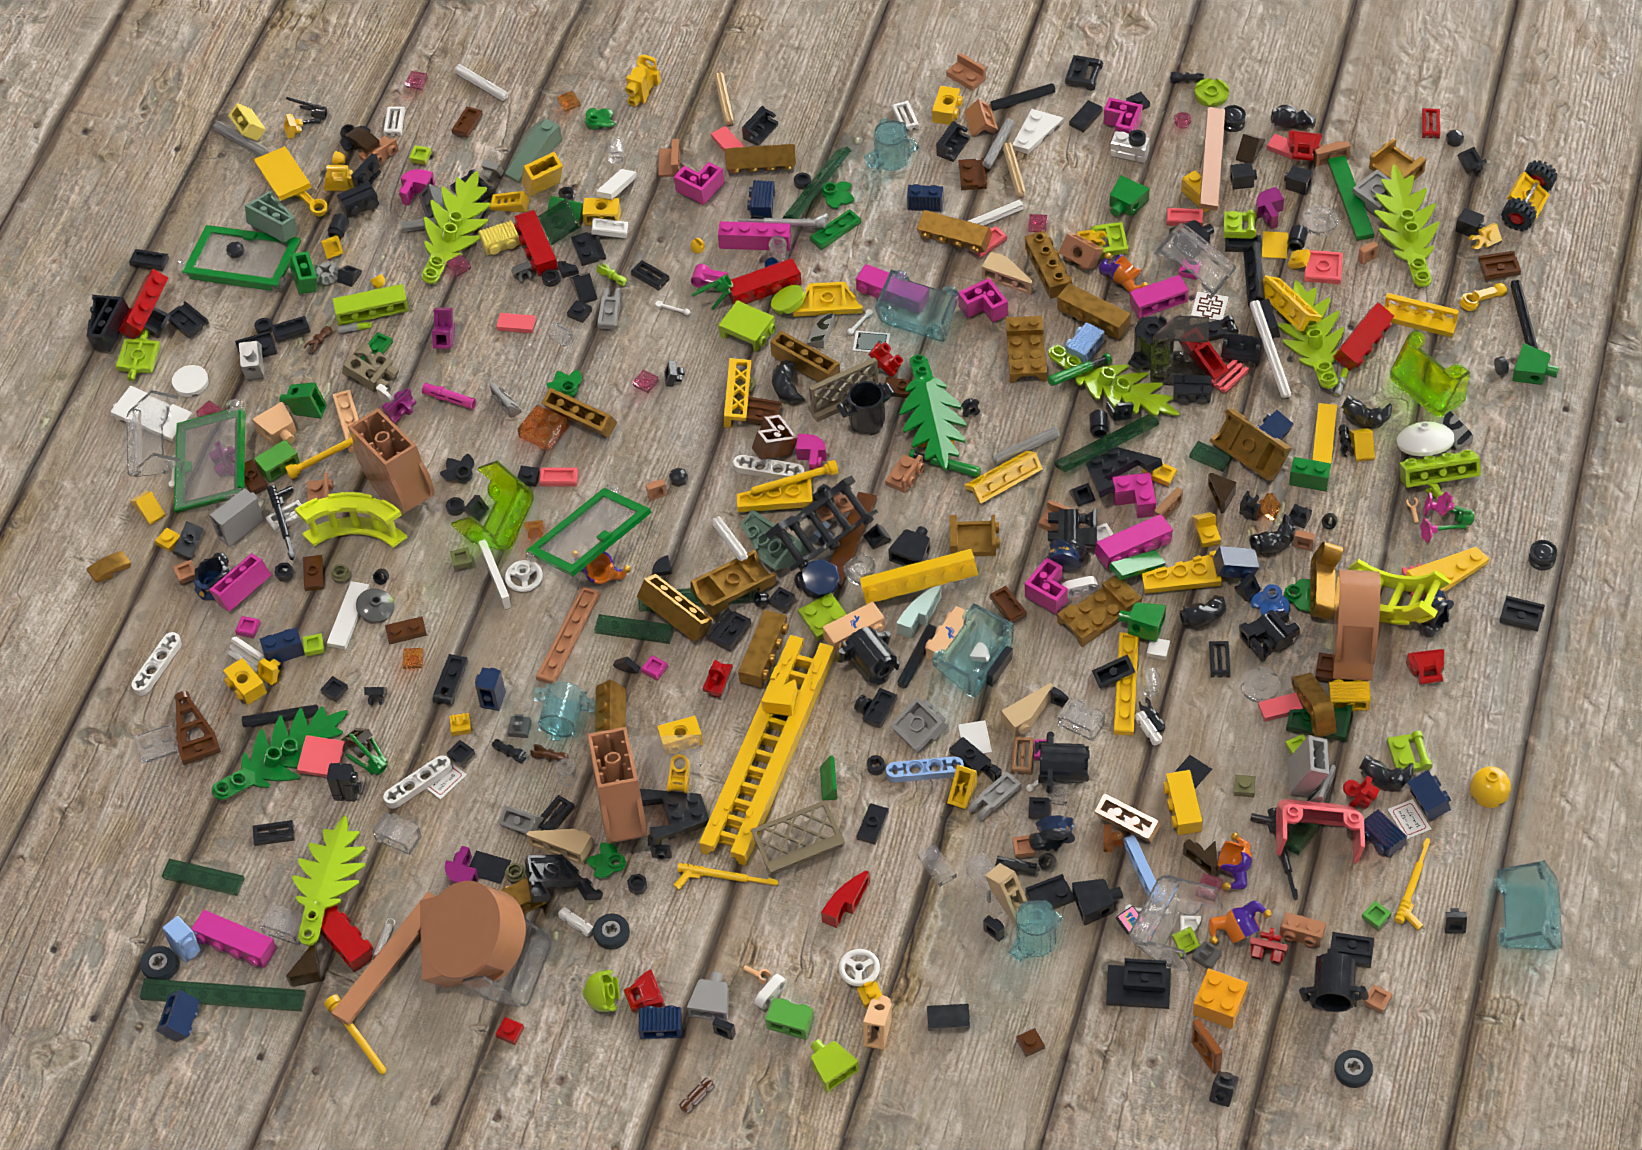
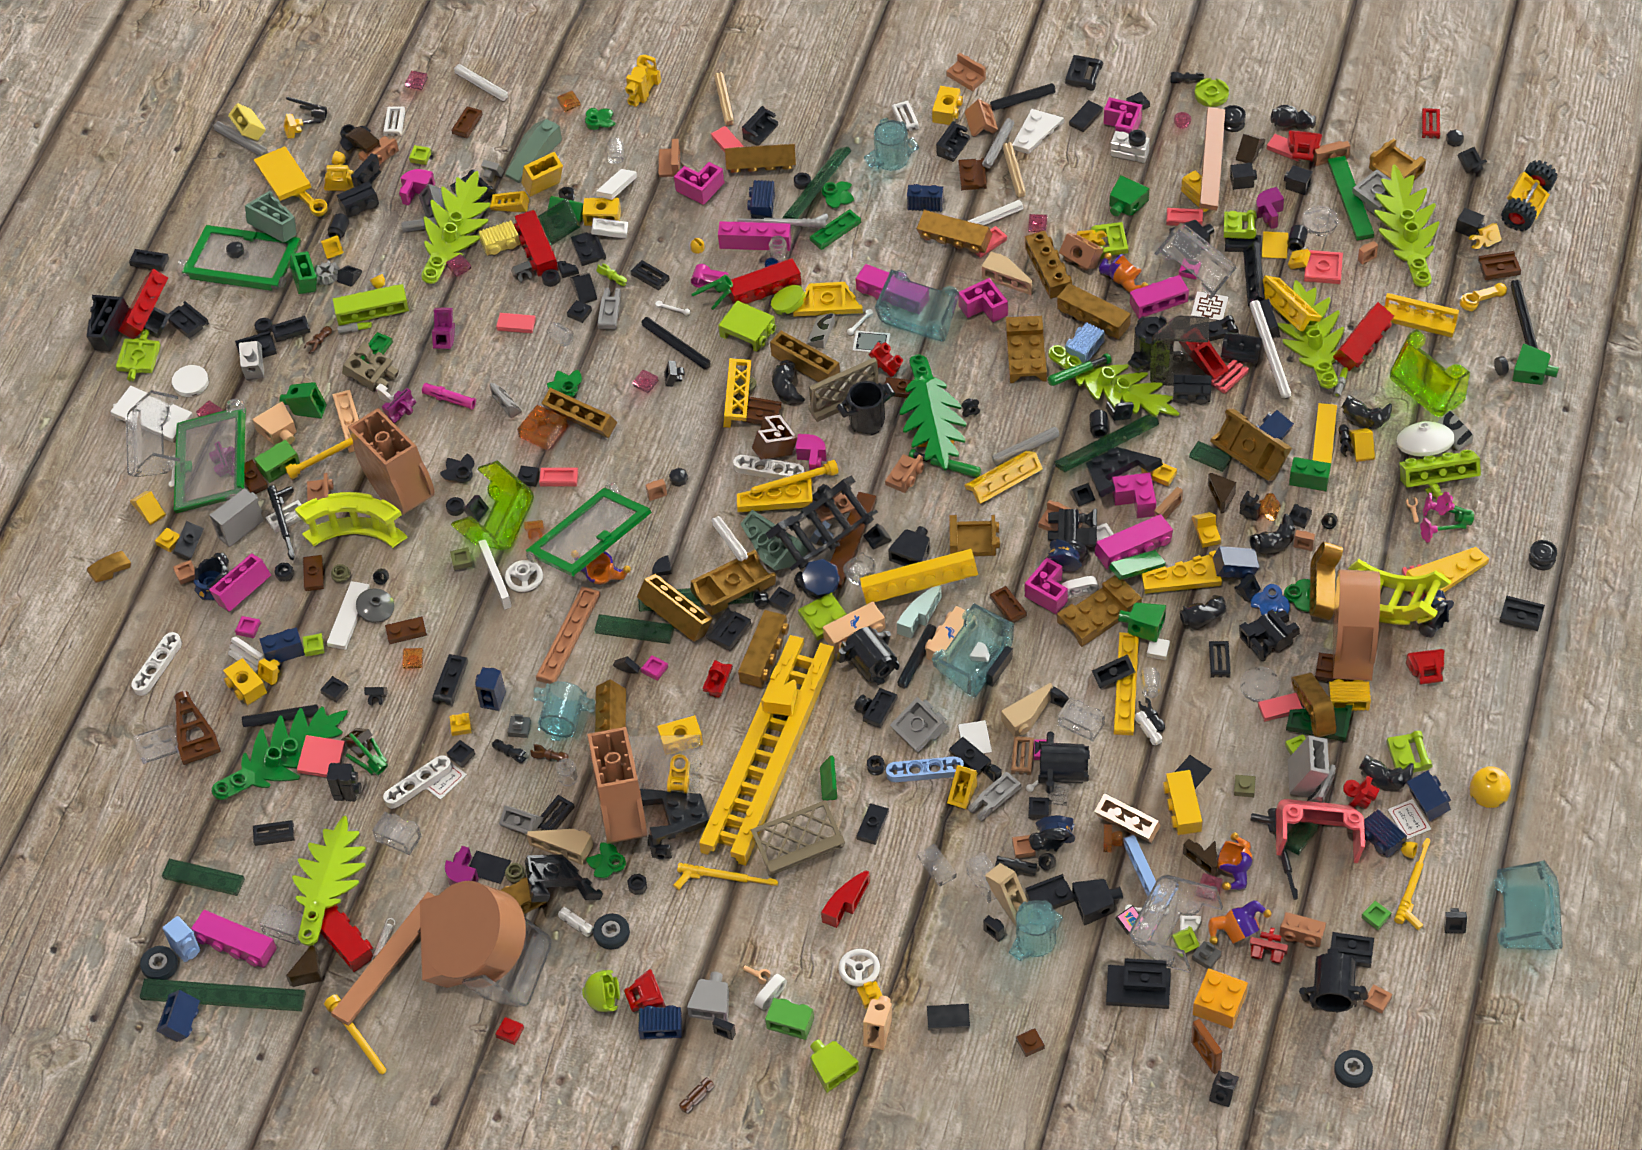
(676, 343): none -> black axle
(1409, 849): none -> yellow hinge

